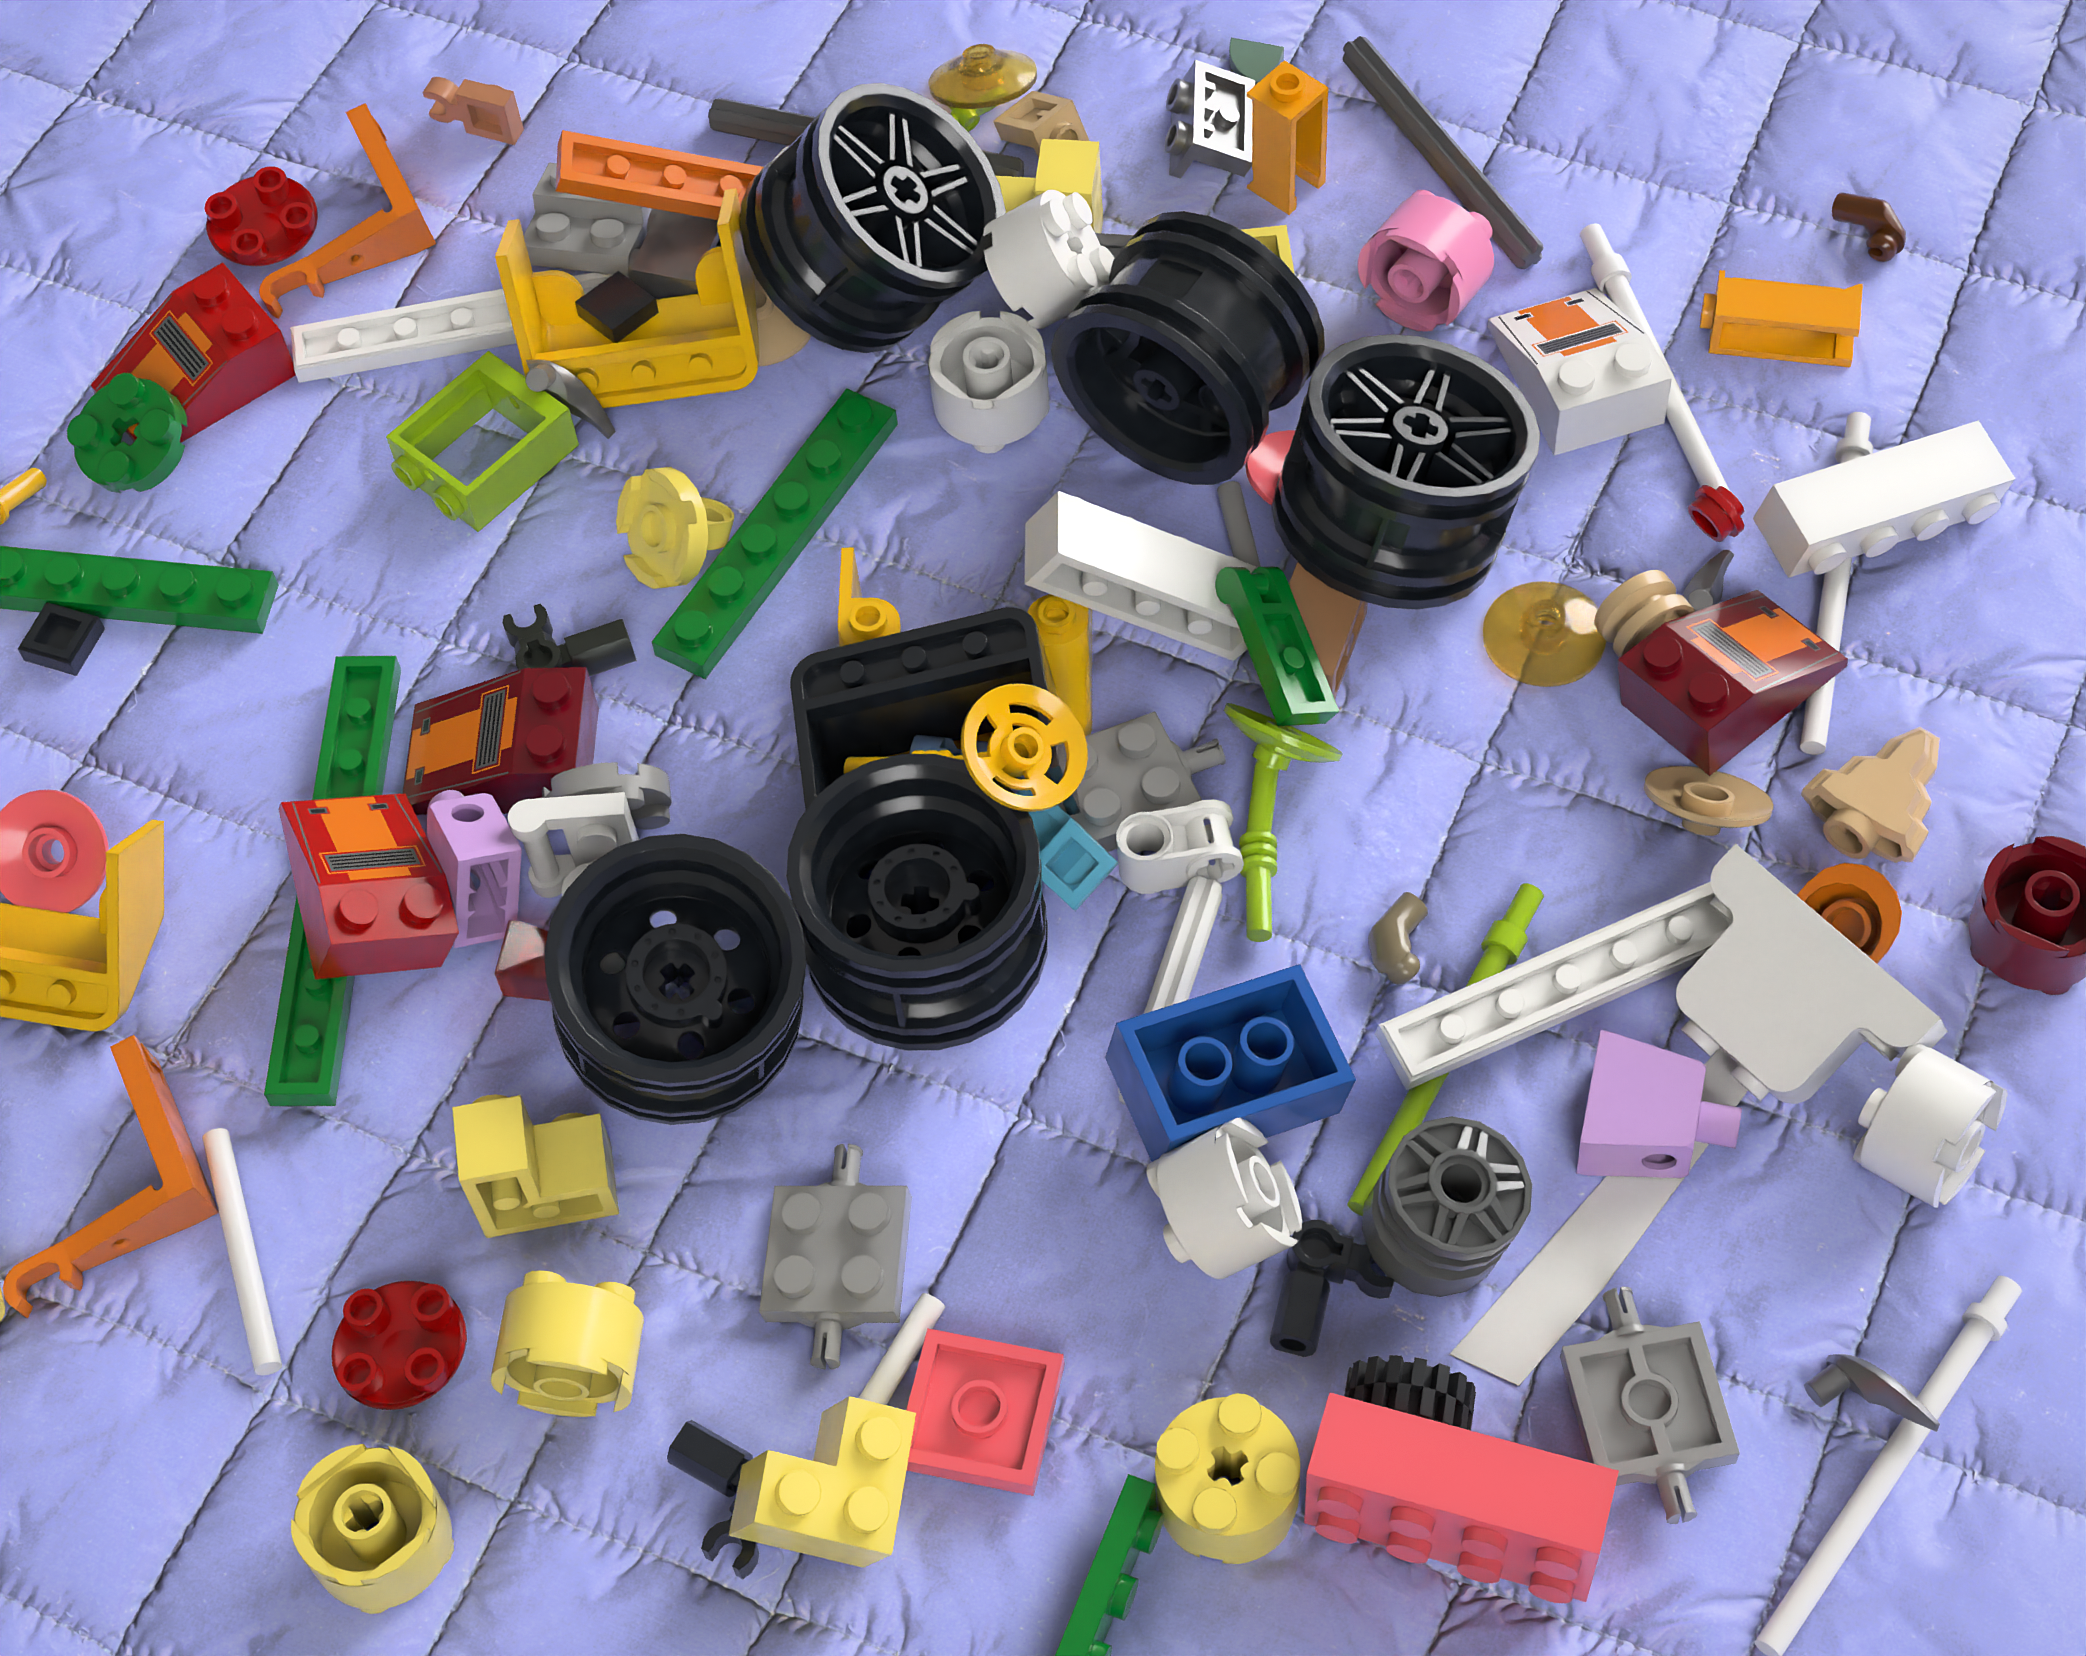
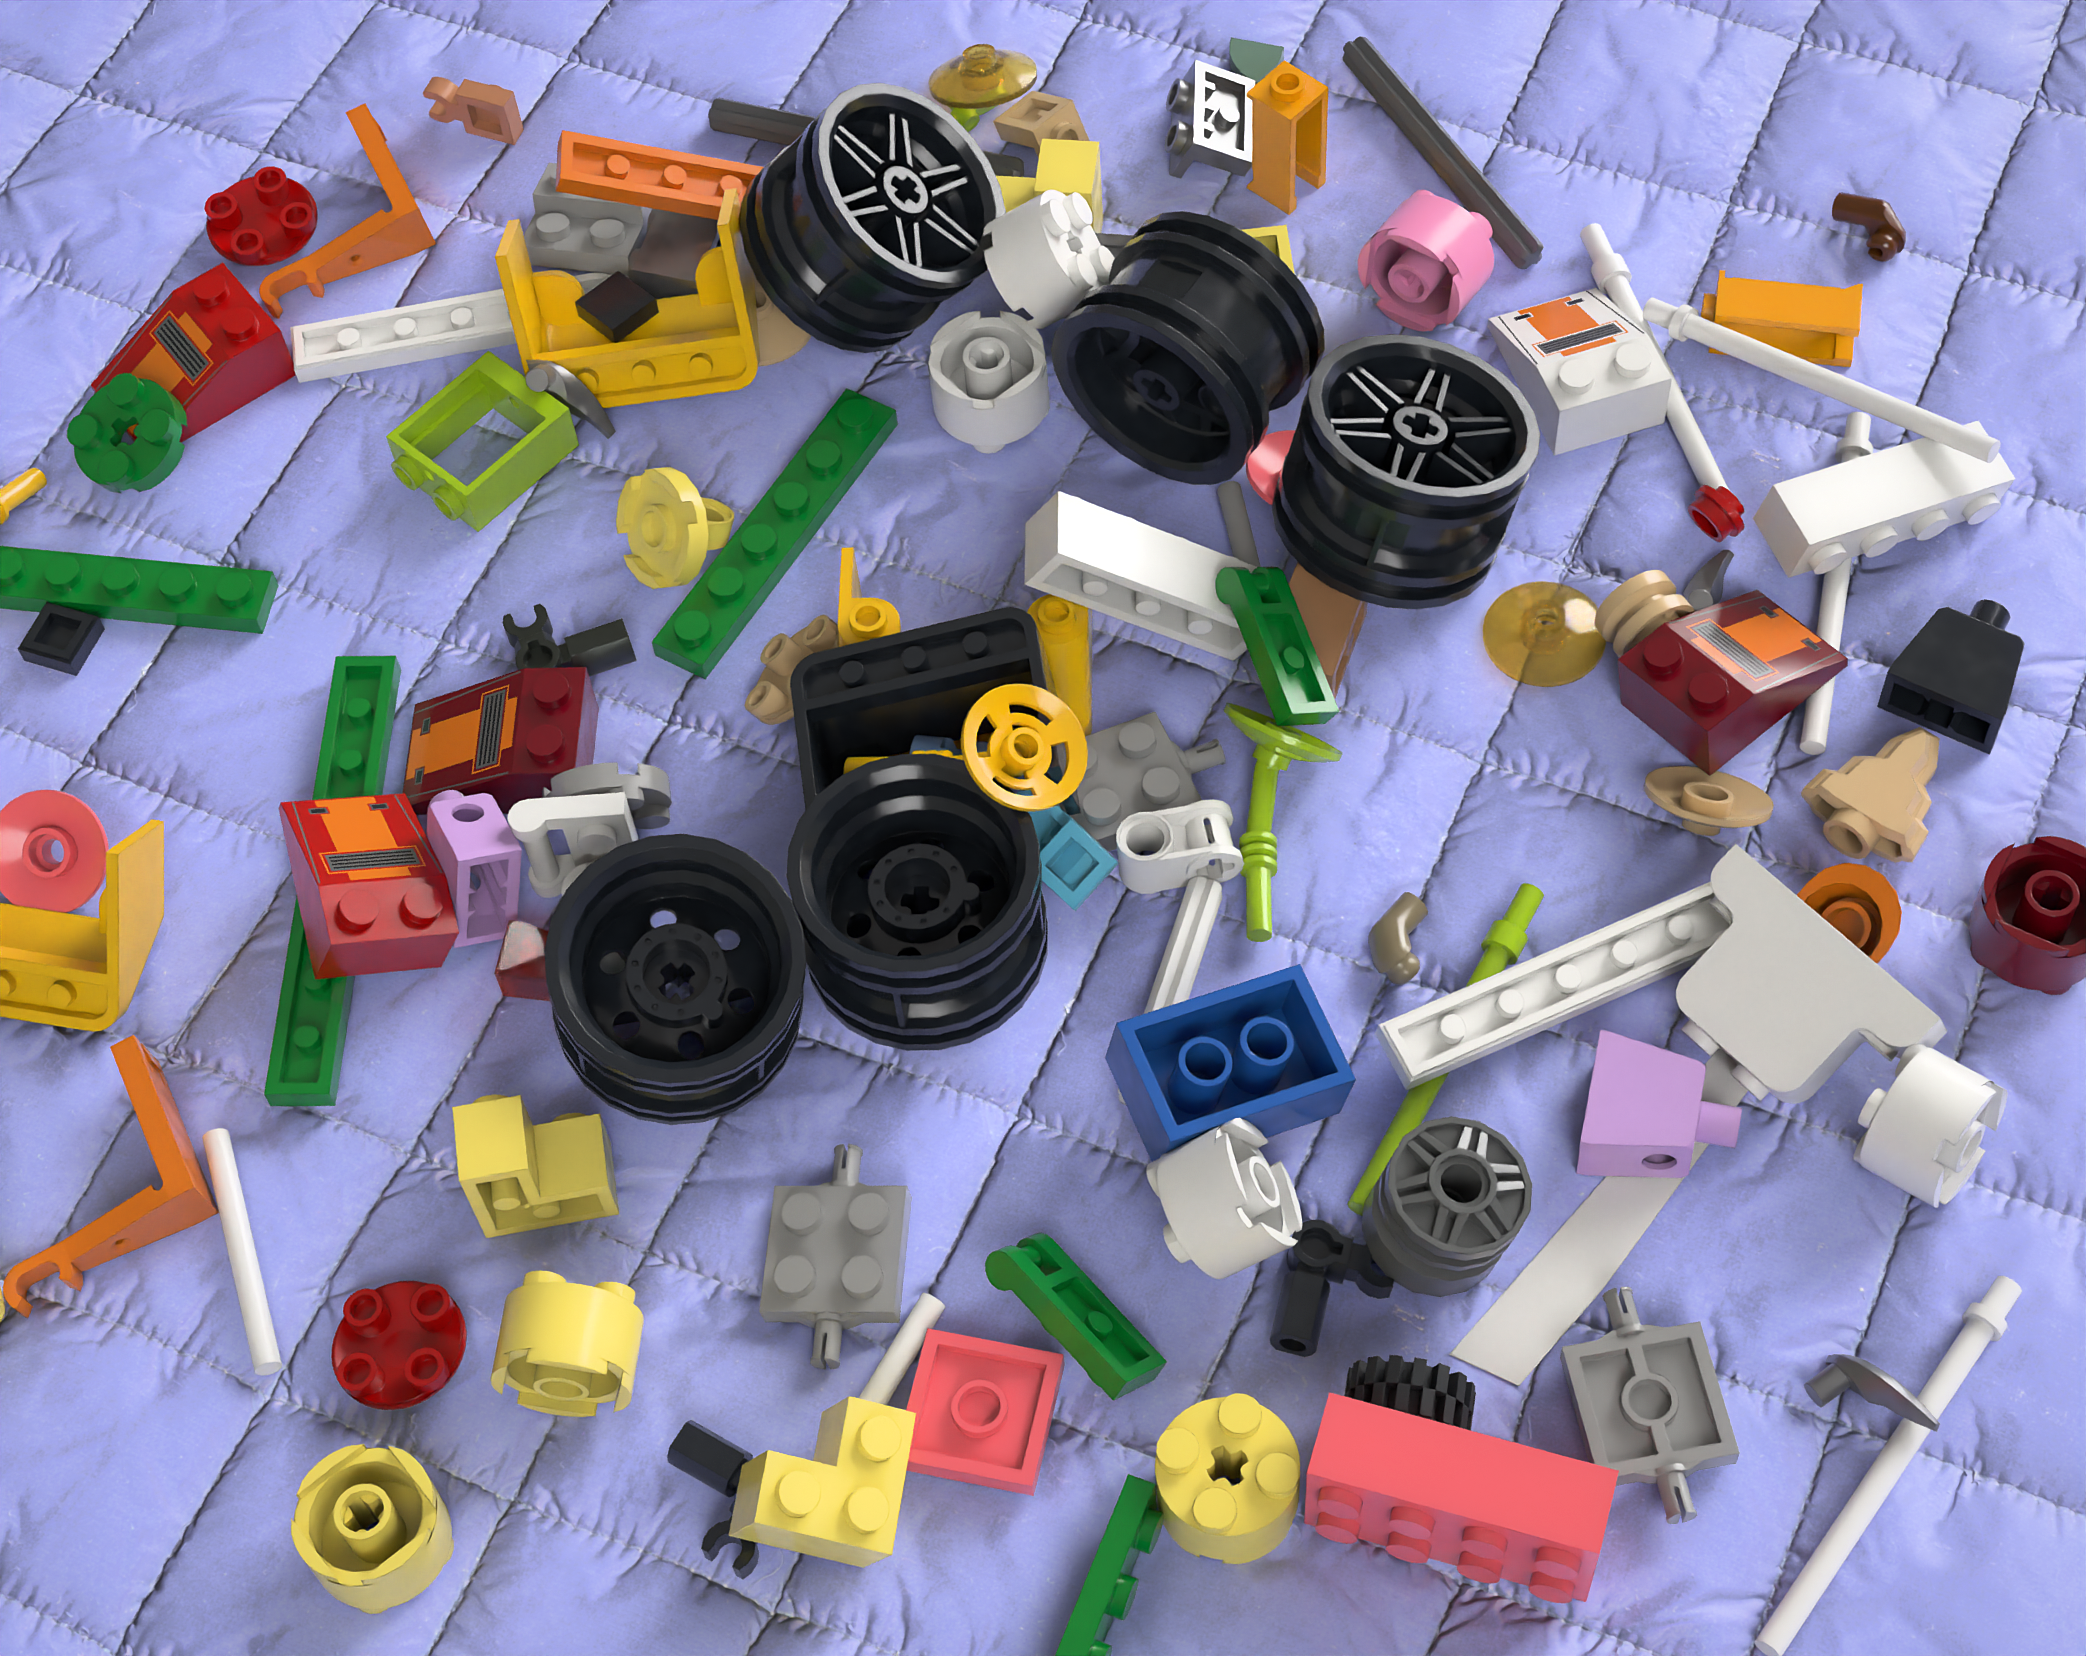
(771, 697): none -> tan dish
(1076, 1313): none -> green plate
(1686, 323): none -> white bar
(1957, 675): none -> black torso

